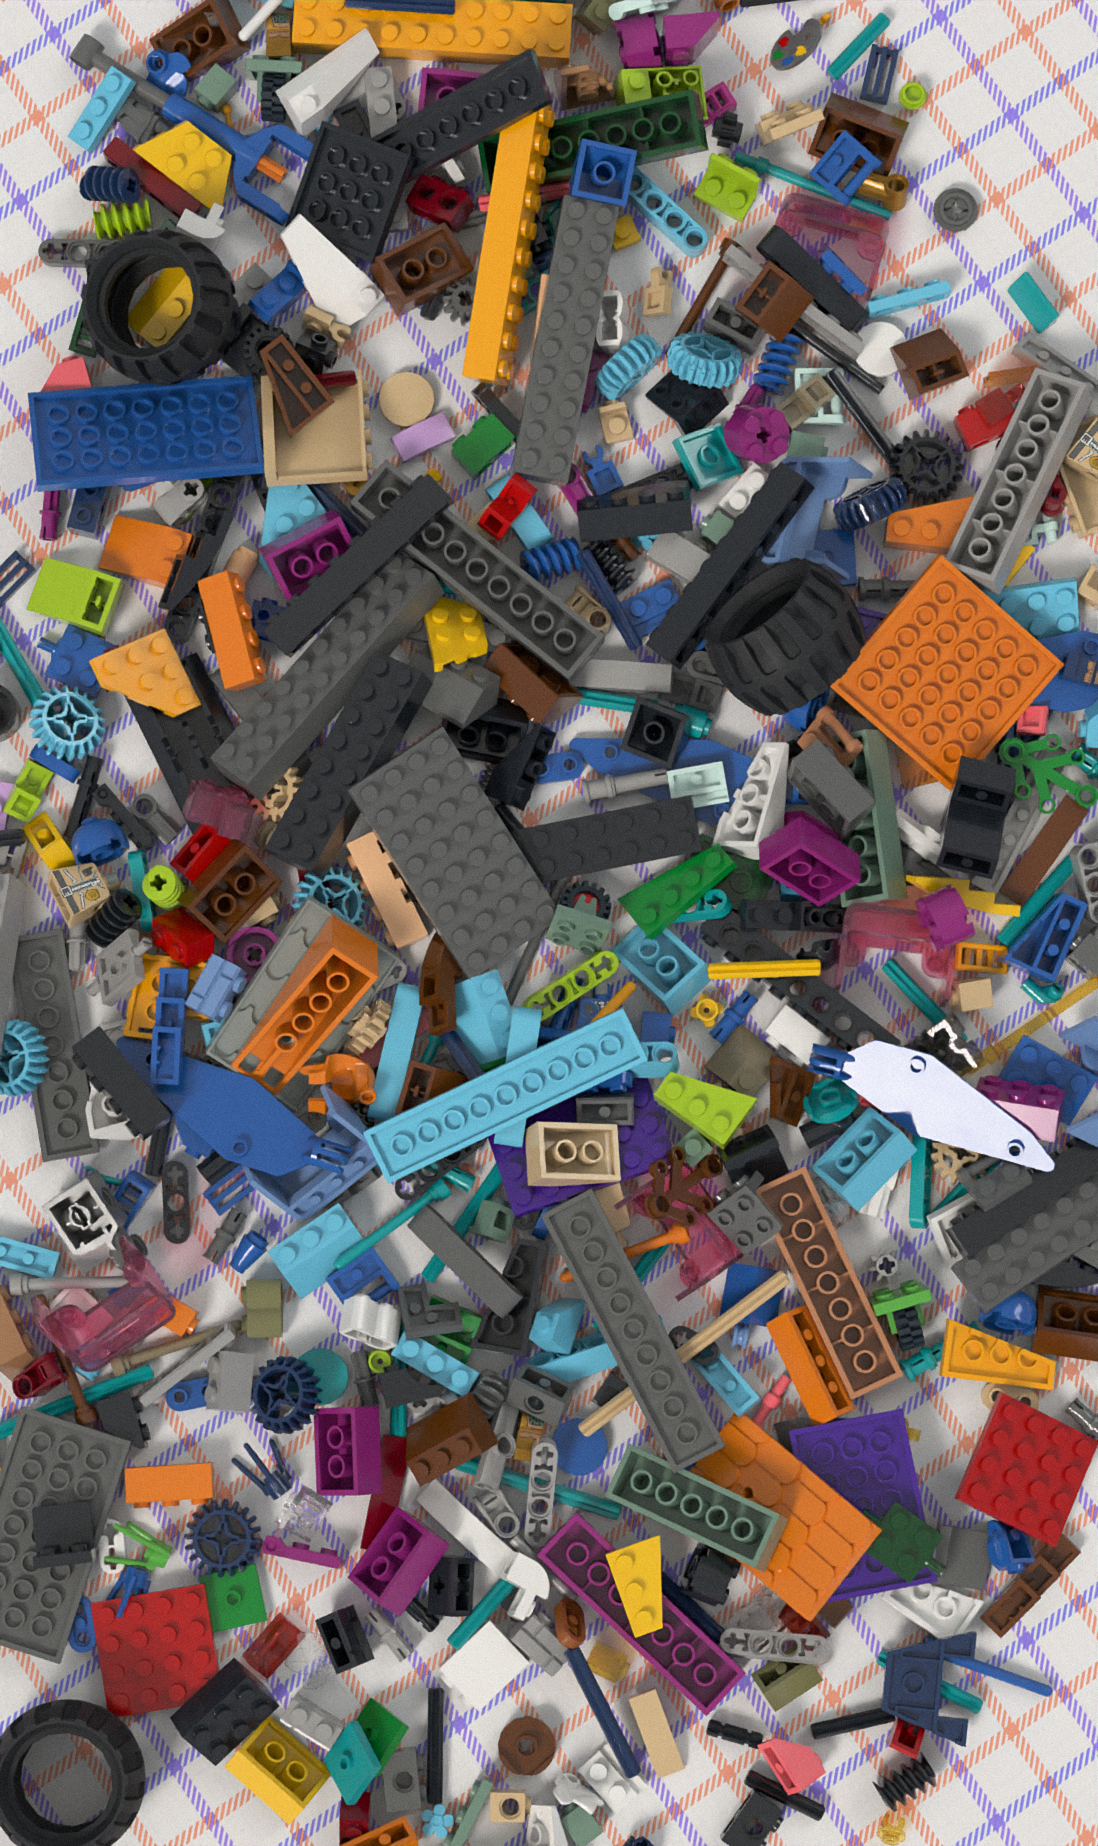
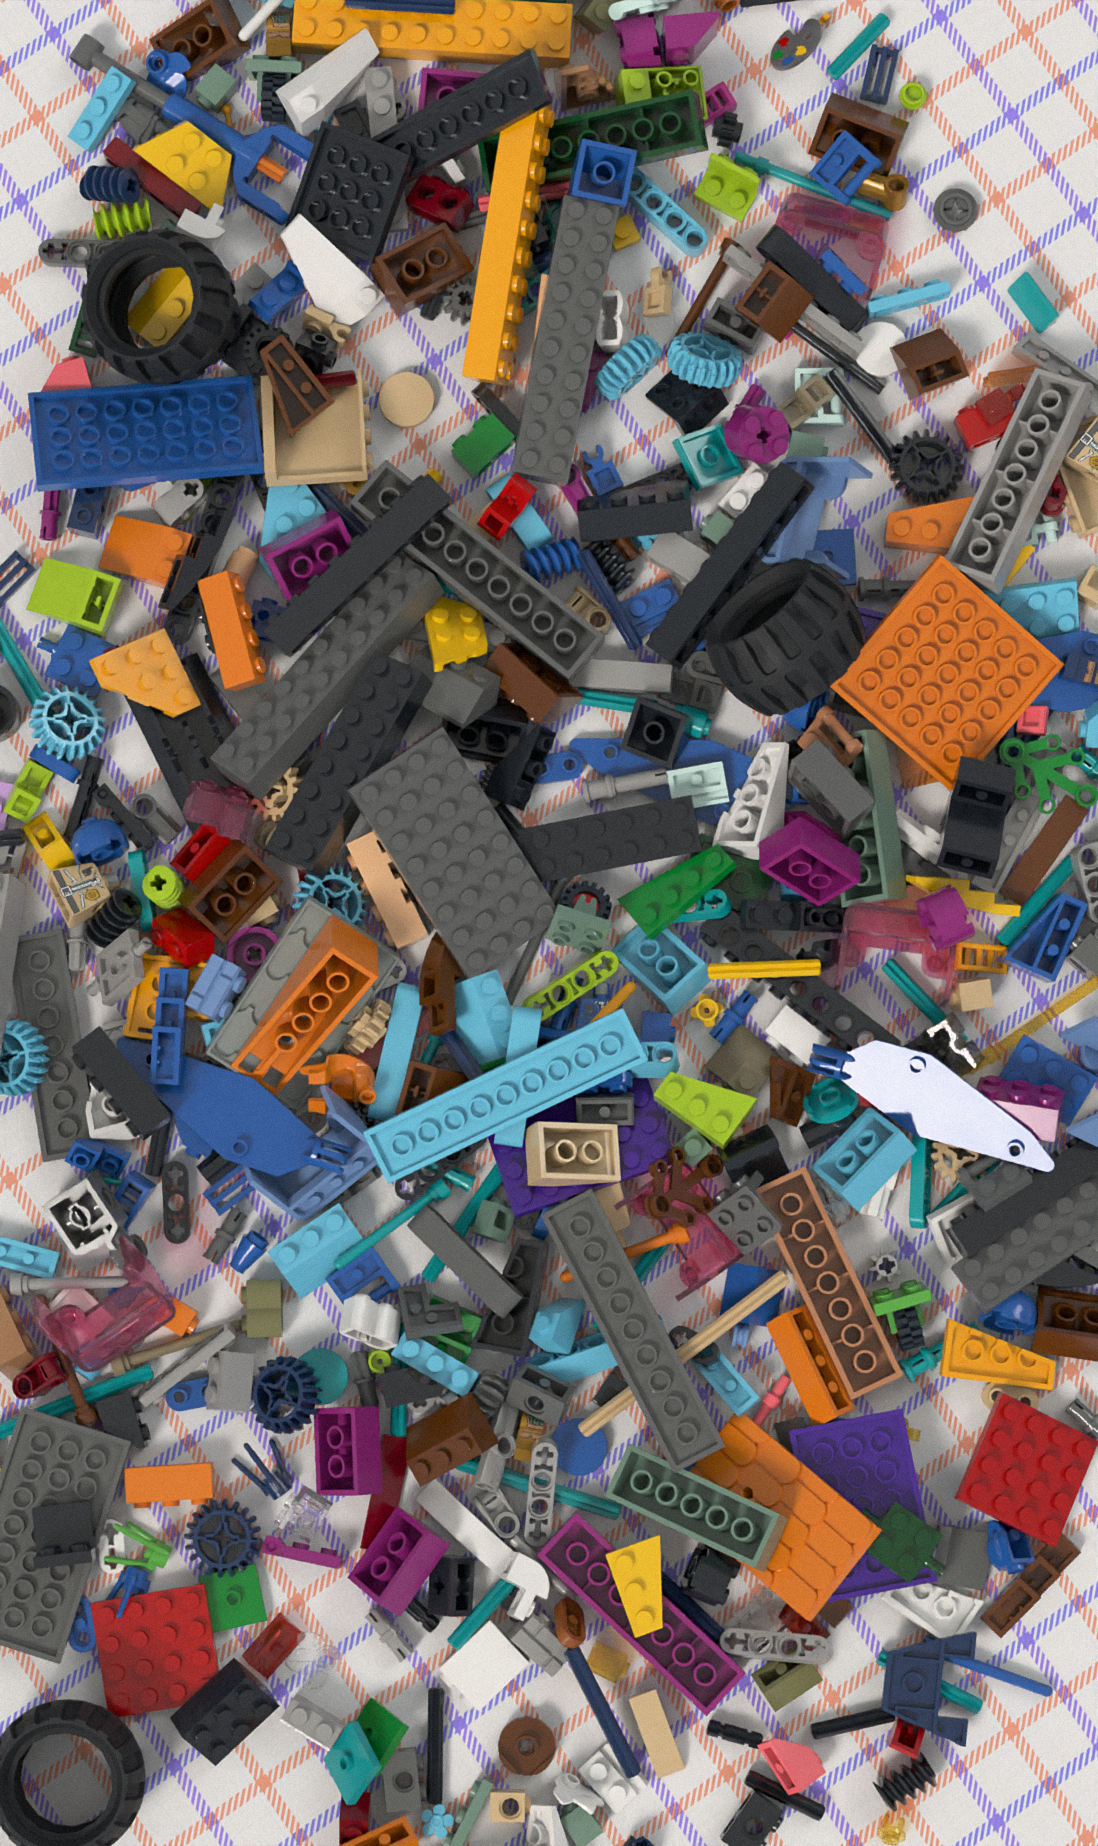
(100, 1155): none -> blue slope
(278, 1769): yellow slope -> none
(344, 1639): black brick -> none
(422, 437): lavender slope -> none
(615, 422): tan bracket -> none
(776, 362): blue piece -> none
(791, 121): tan plate -> none
(870, 504): dark blue gear -> none
(1043, 994): teal arm -> none

